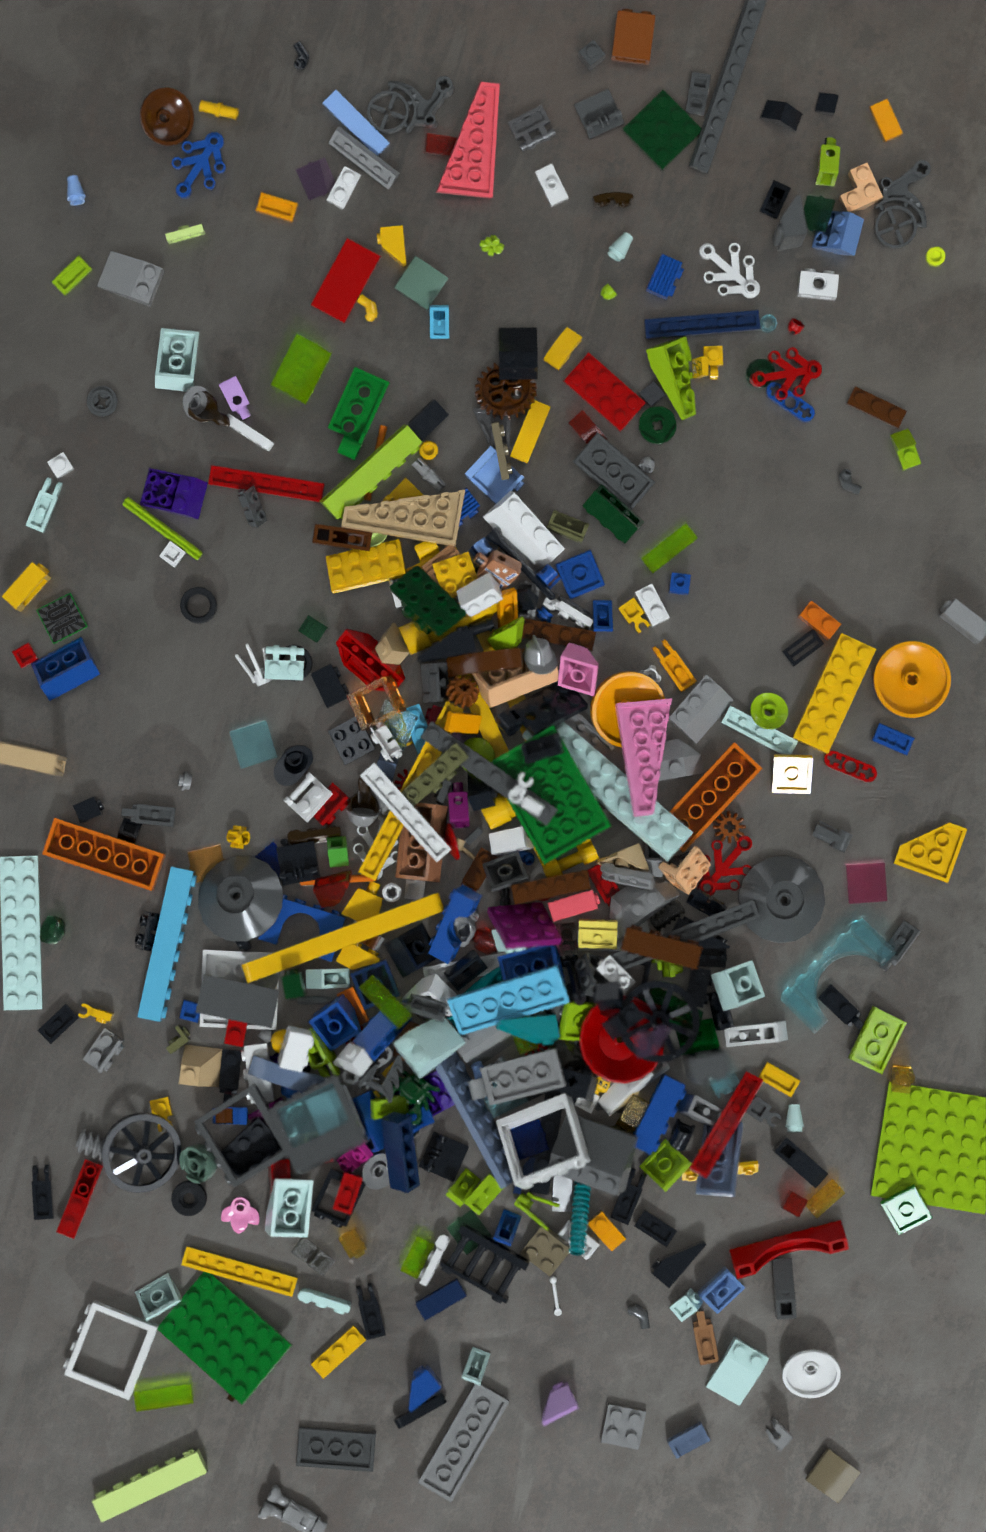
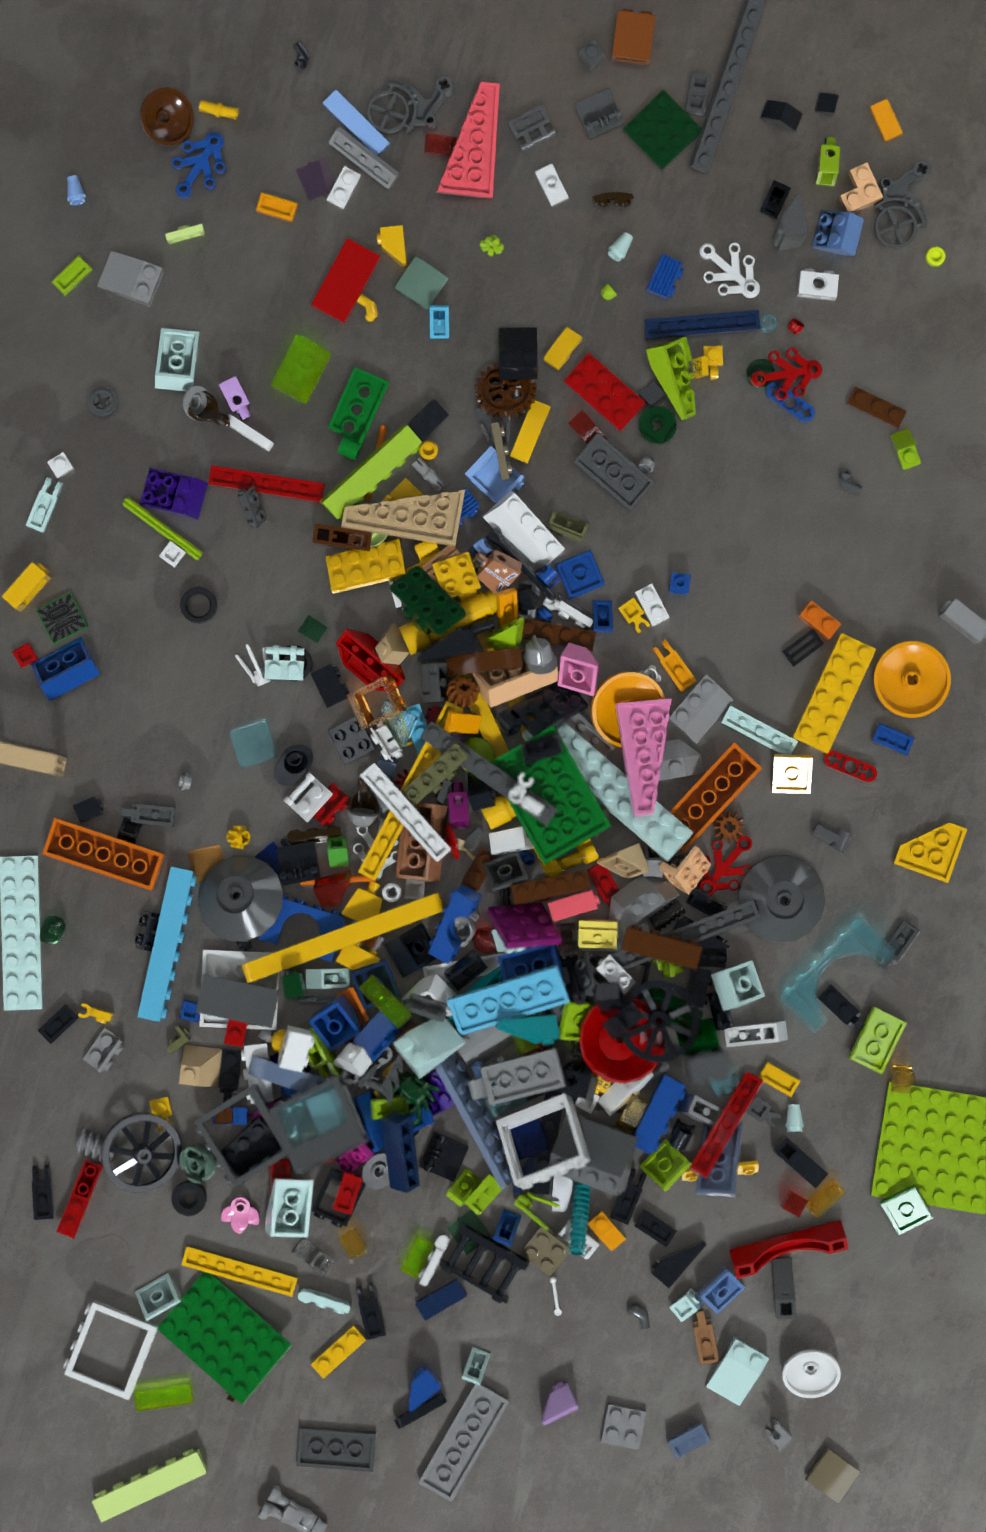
(479, 595): white brick -> none
(613, 514): dark green brick -> none
(626, 876): light grey hinge -> none
(650, 1042): clear purple slope -> none
(669, 548): clear neon green plate -> none
(772, 703): lime dish -> none
(818, 212): clear green piece -> none
(866, 883): clear pink tile -> none

